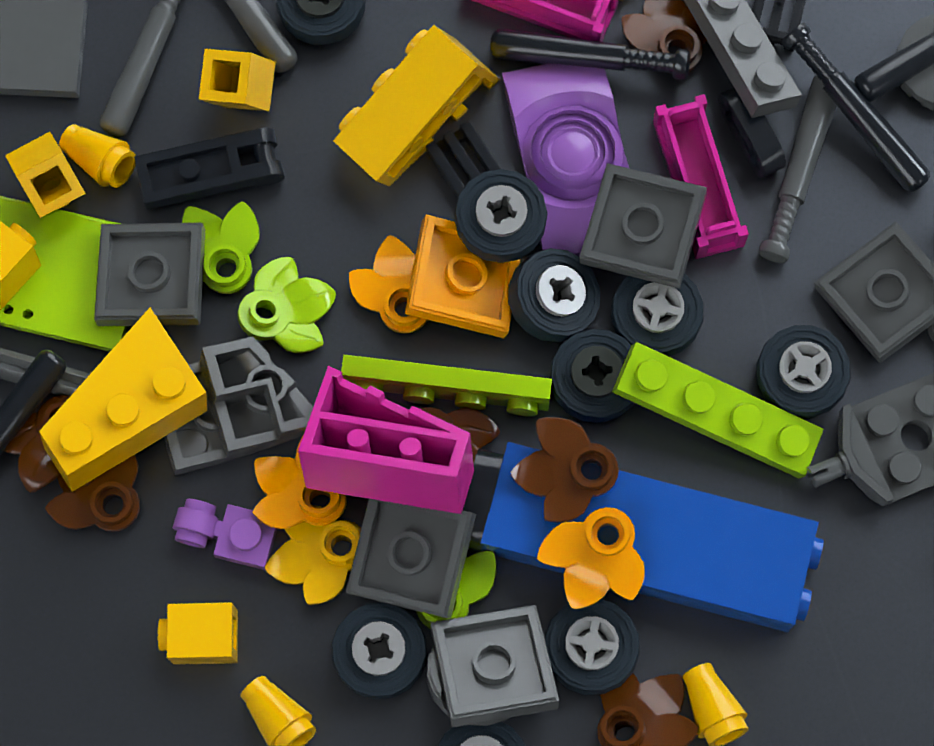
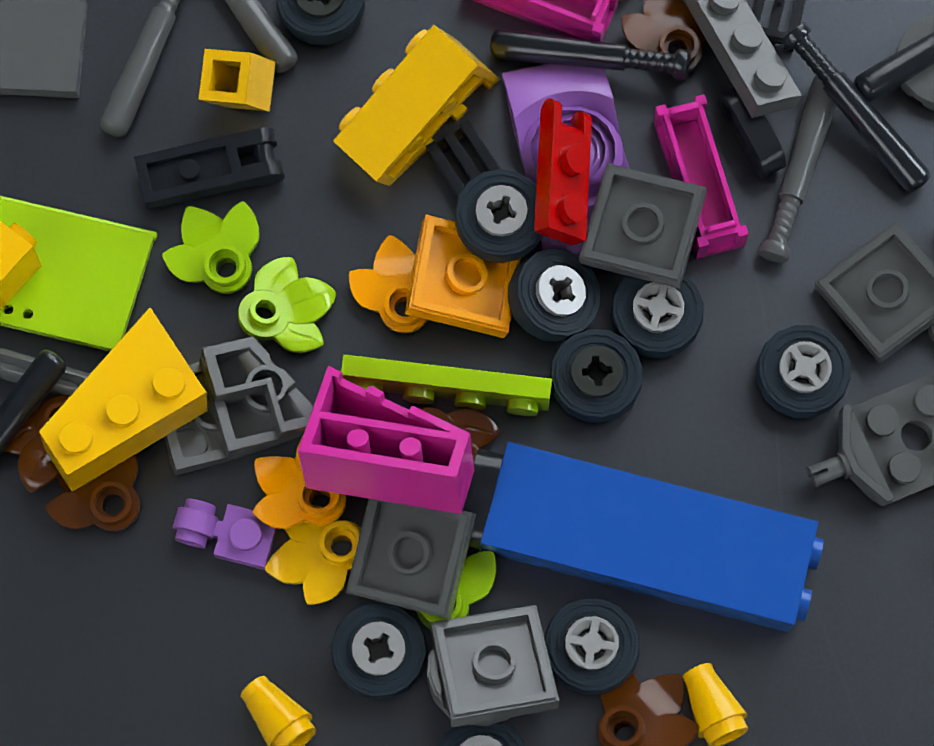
(45, 174): yellow brick -> none
(99, 155): yellow cone -> none
(150, 268): dark grey tile -> none
(200, 633): yellow brick -> none
(557, 469): reddish brown plate -> none
(563, 174): none -> red hinge
(591, 565): light orange plate -> none
(717, 410): lime plate -> none

